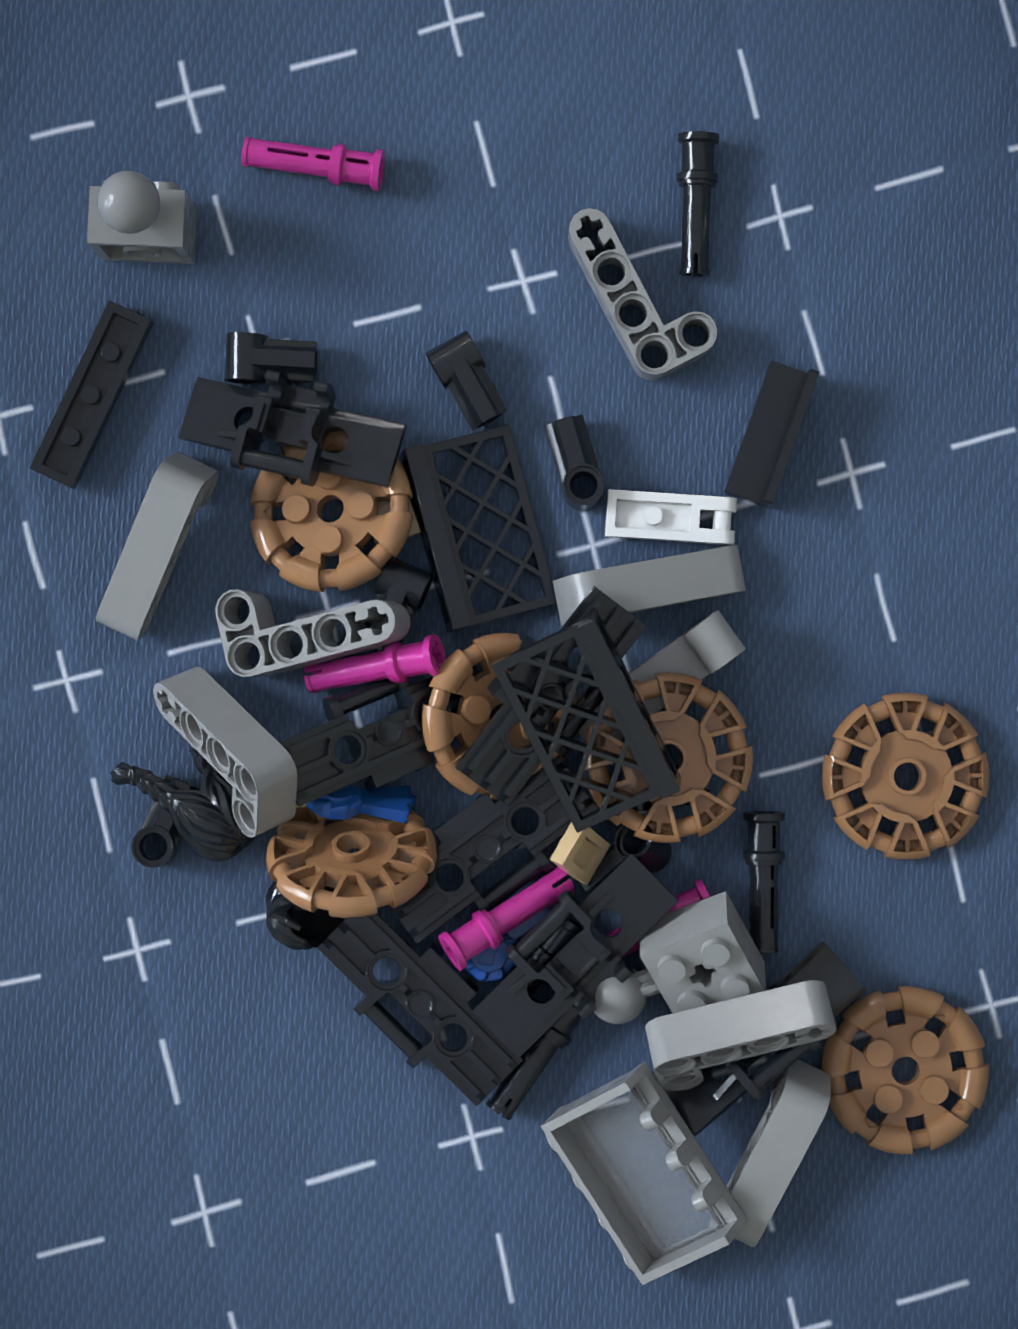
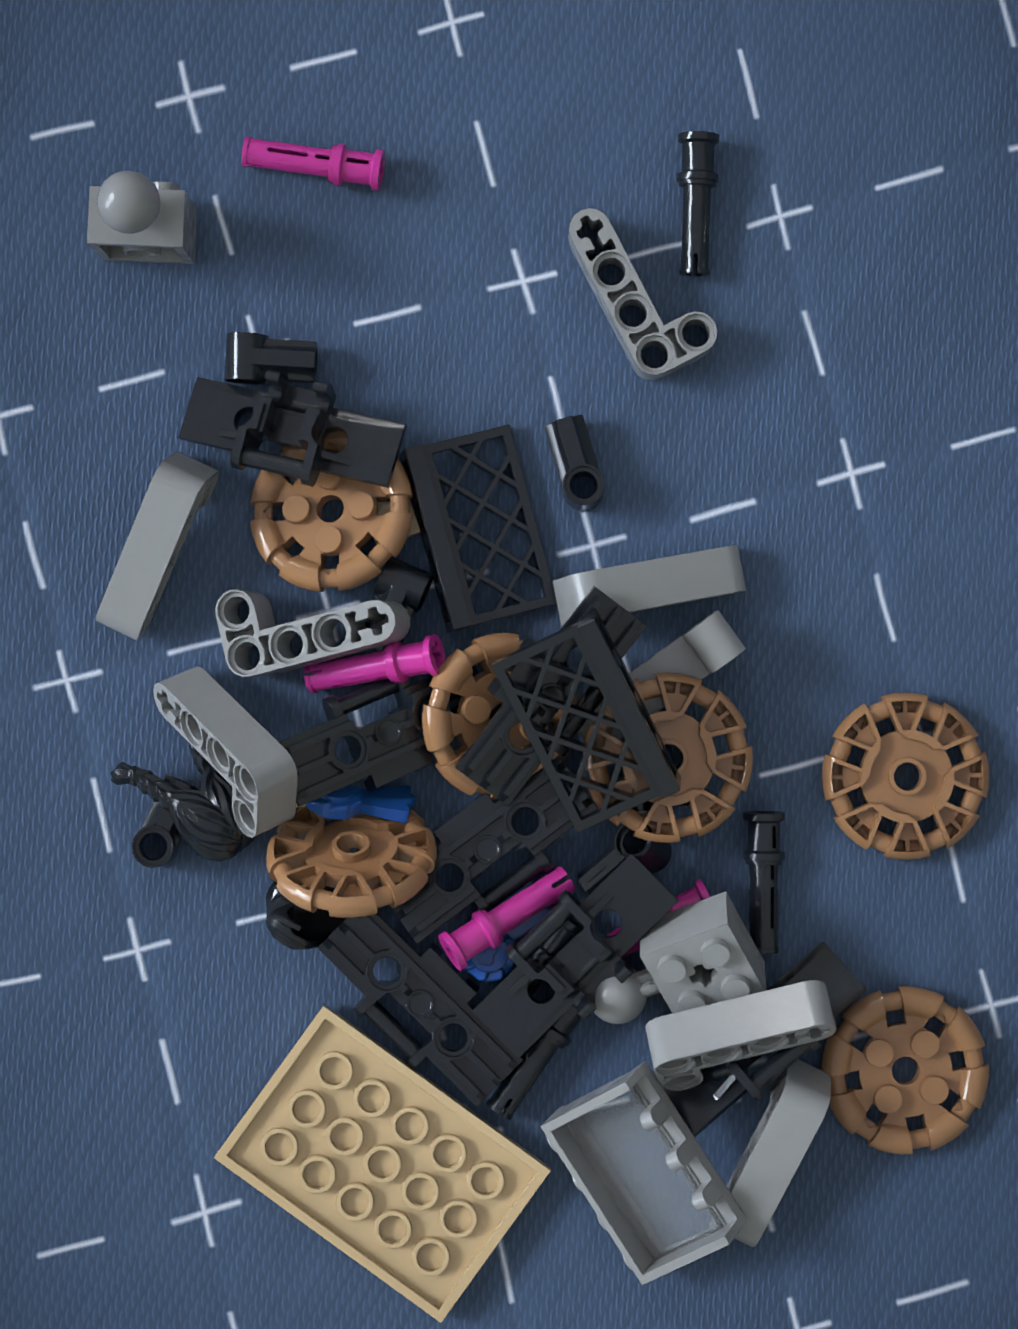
(91, 394): black plate -> none
(382, 1163): none -> tan plate
(463, 372): black piece -> none
(580, 853): tan plate -> none
(668, 517): white plate -> none
(771, 434): black panel -> none

